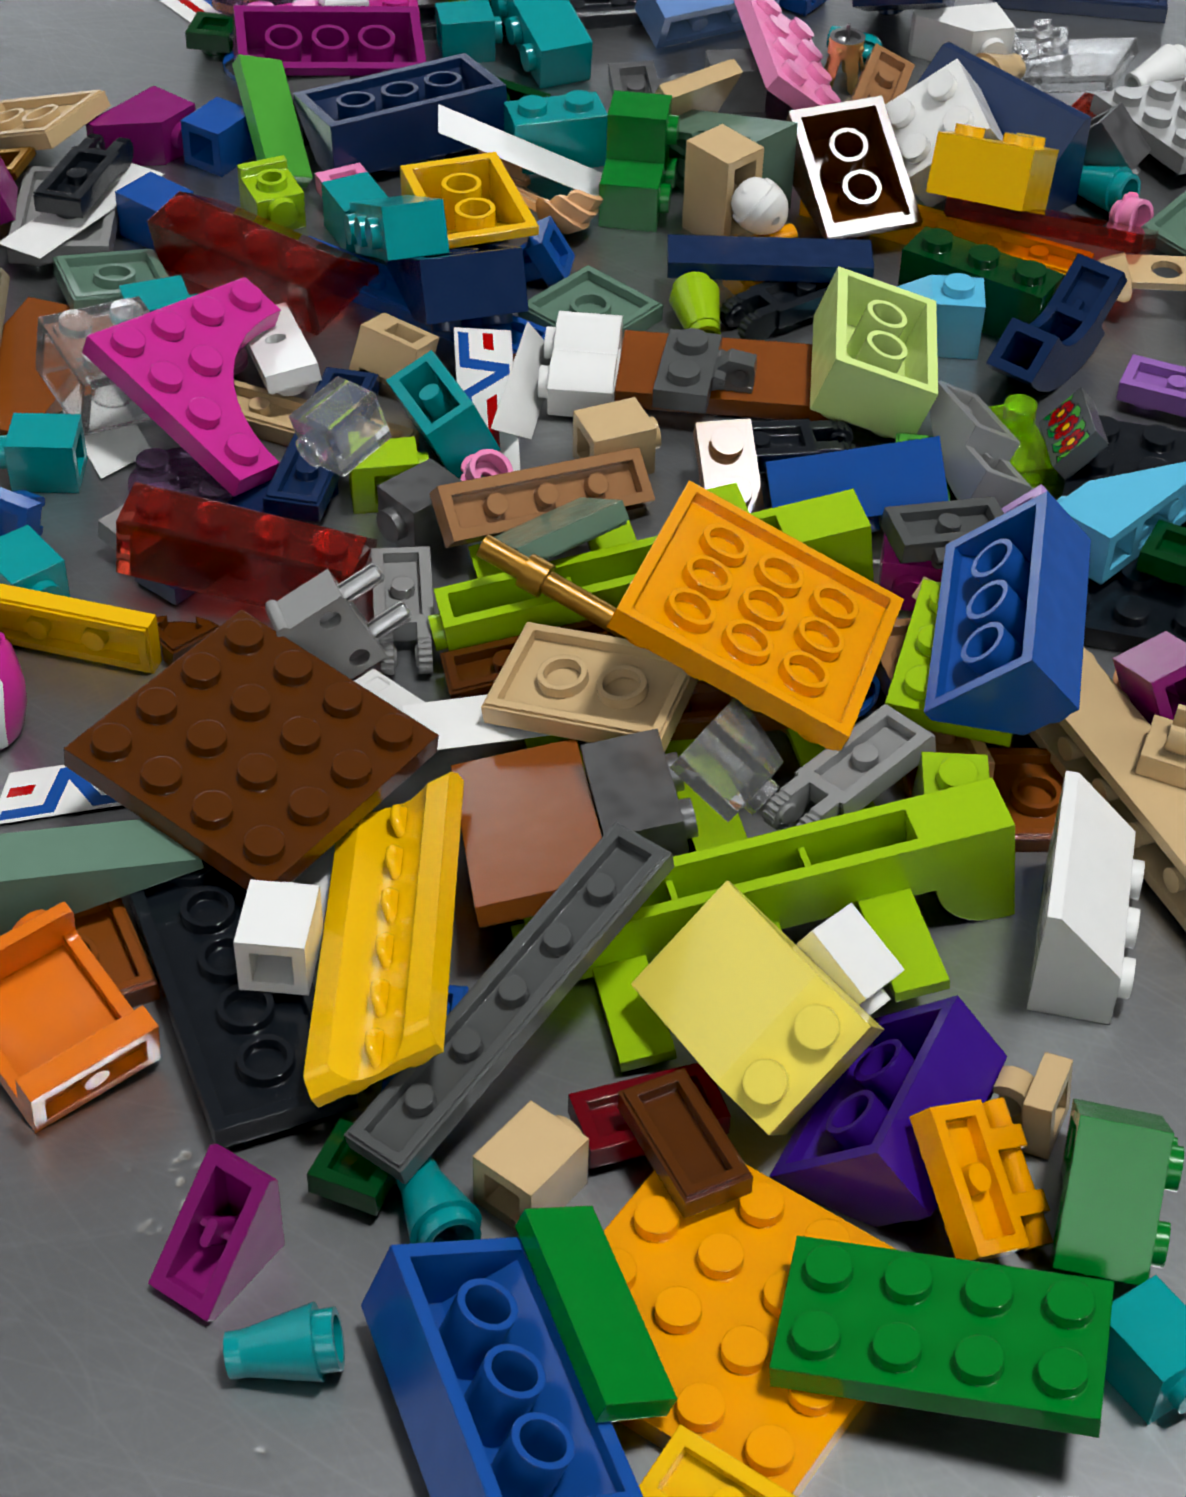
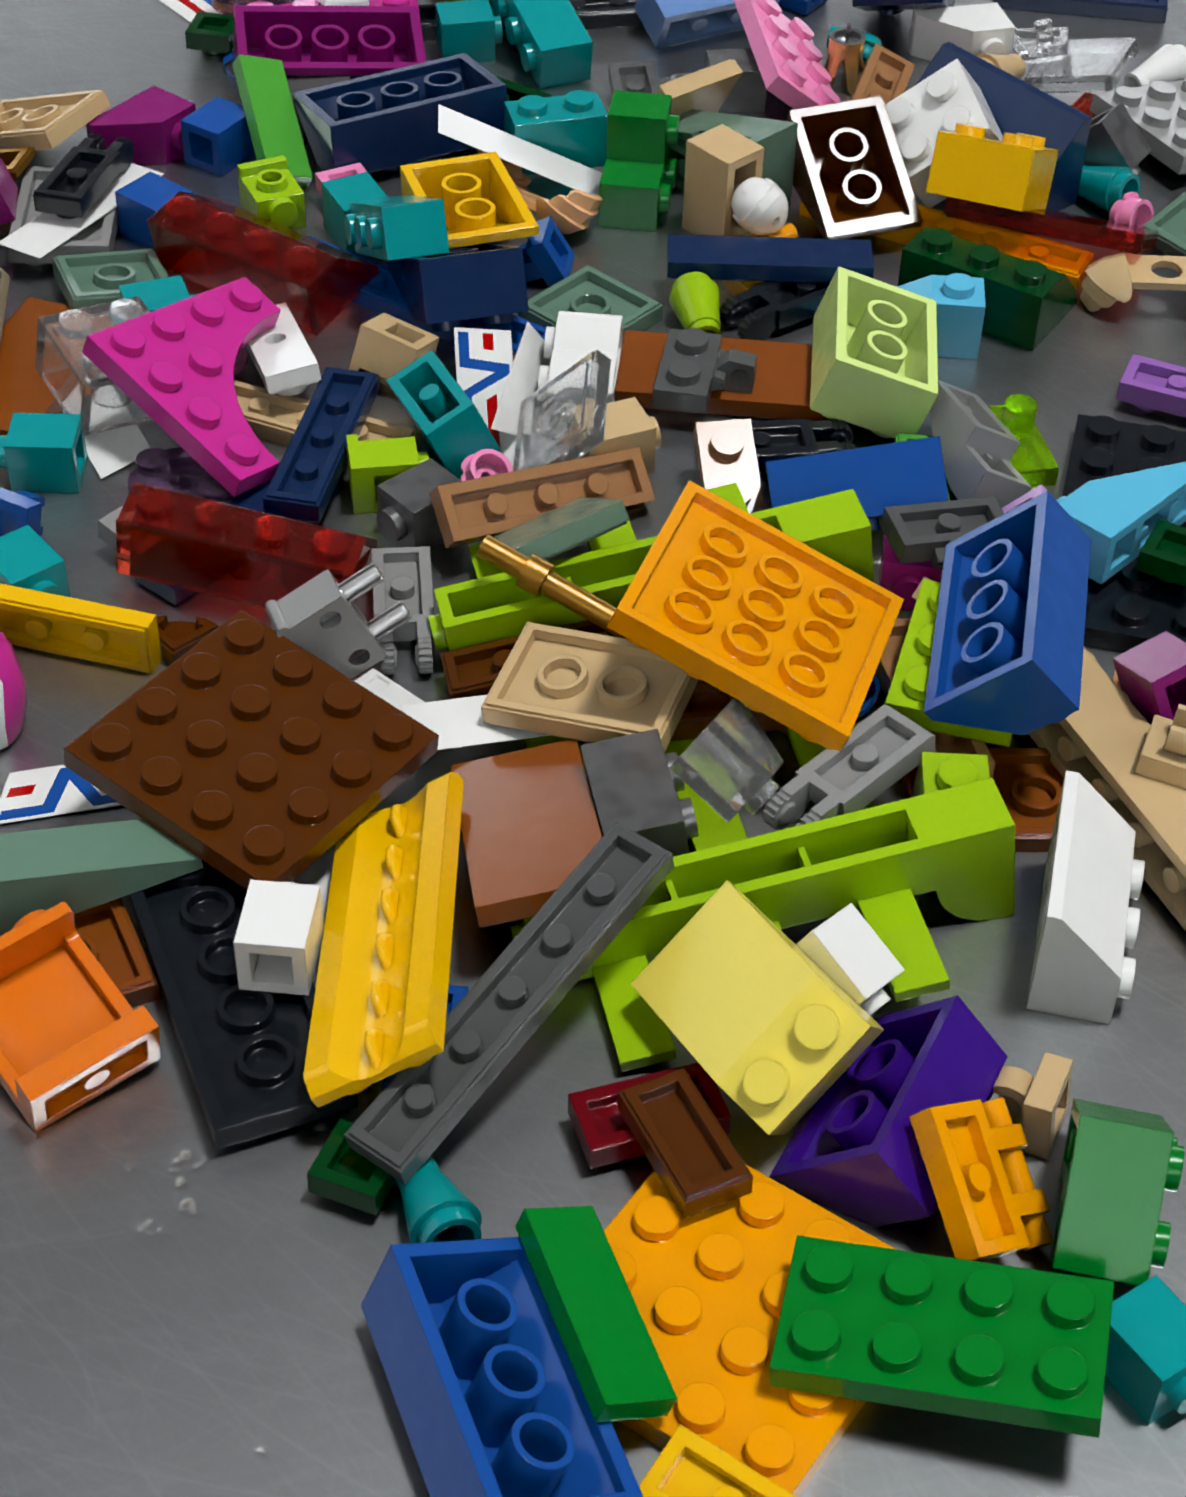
(221, 1235): magenta slope -> none
(289, 1346): teal cone -> none
(339, 426): clear brick -> none
(530, 1164): tan brick -> none
(564, 415): none -> clear tile
(1065, 332): dark blue arch -> none
(1073, 434): tile -> none

